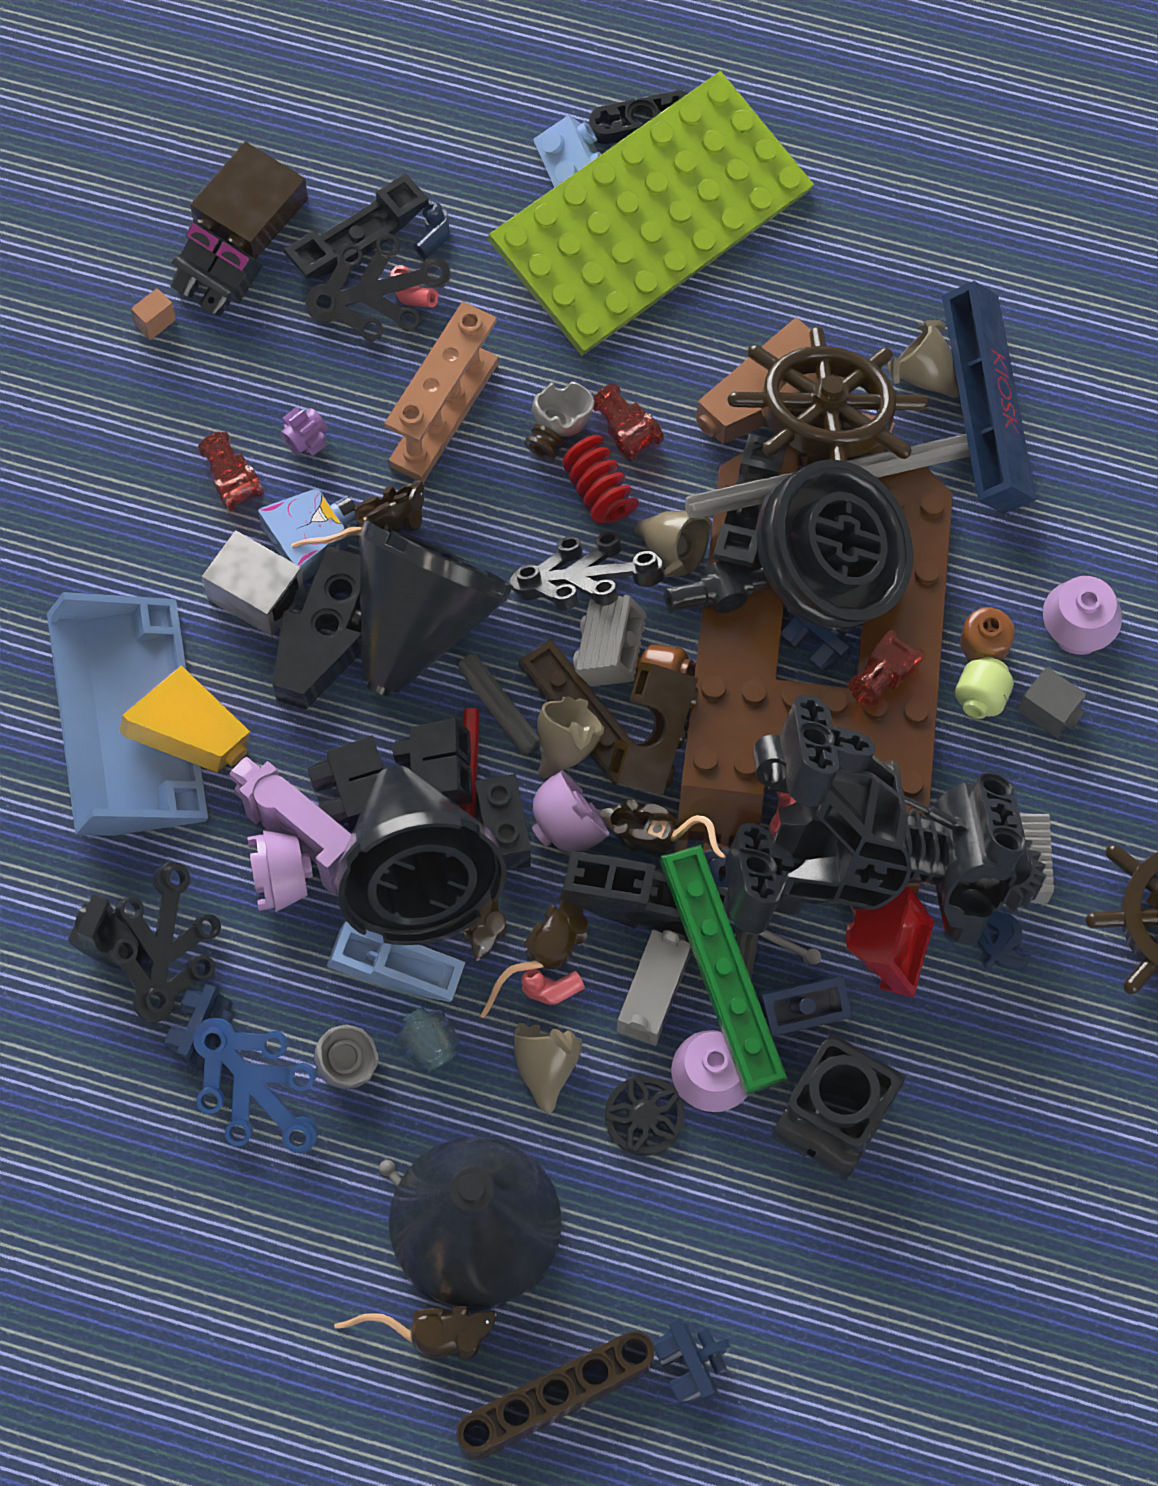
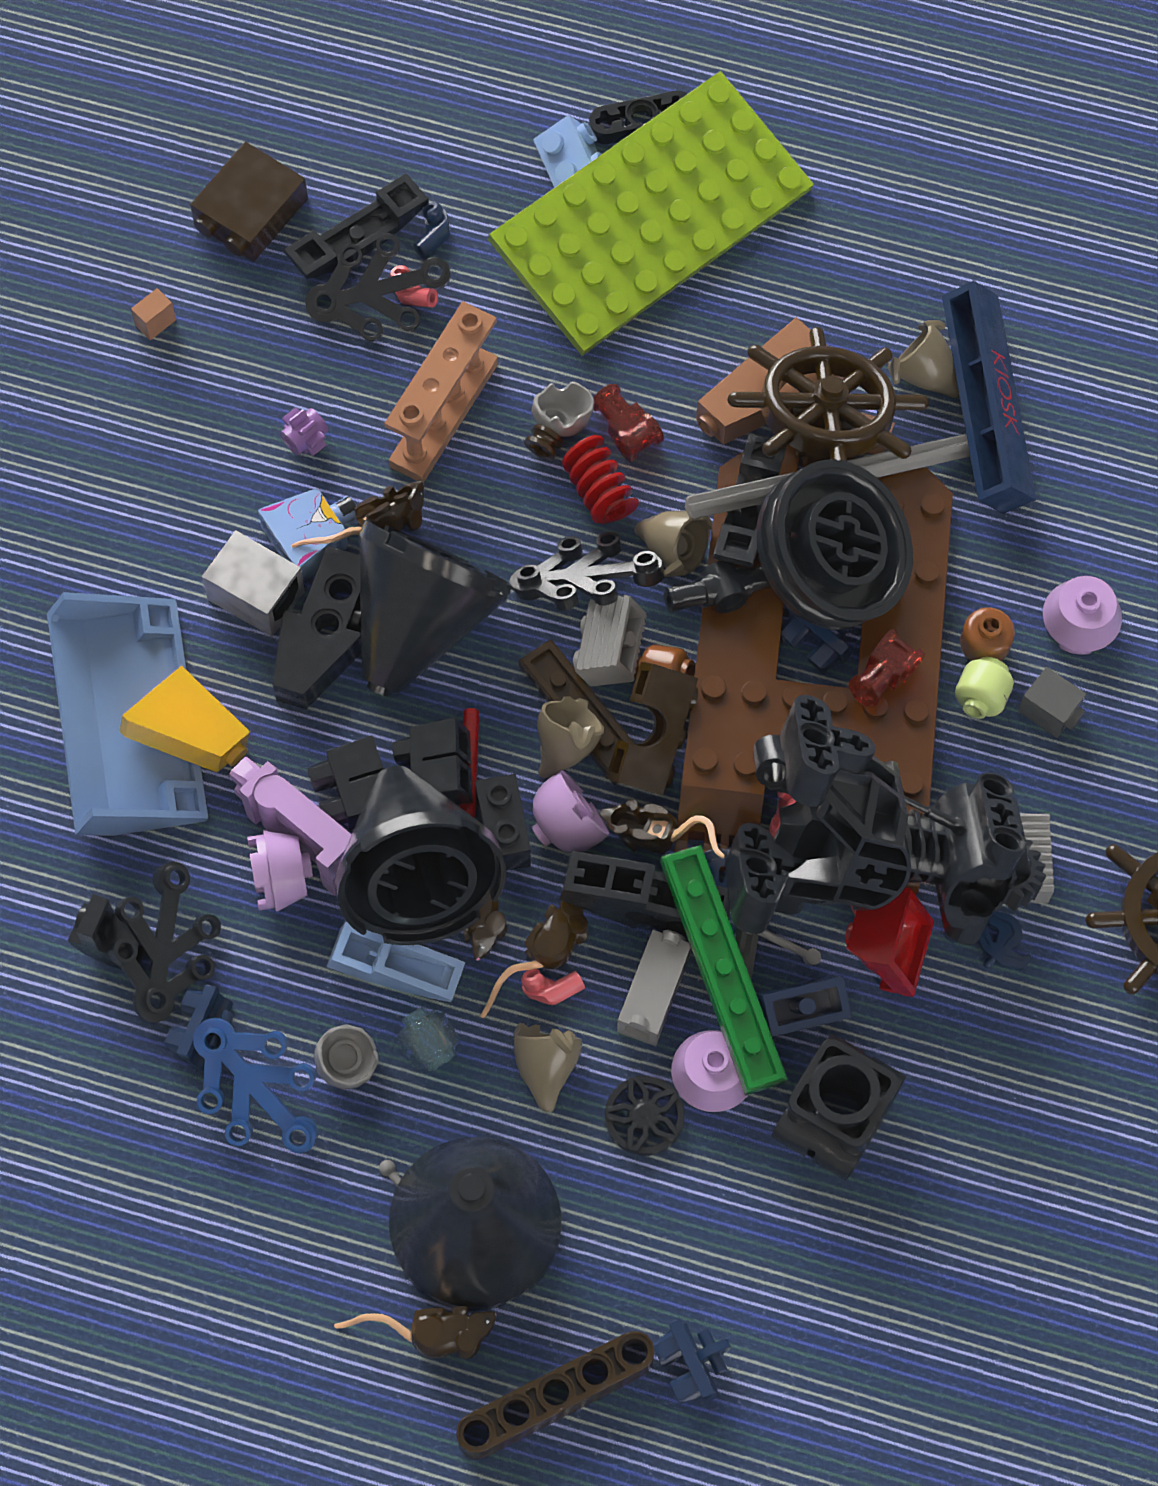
(217, 265): black hips -> none
(231, 475): clear red connector -> none
(499, 704): dark grey axle -> none

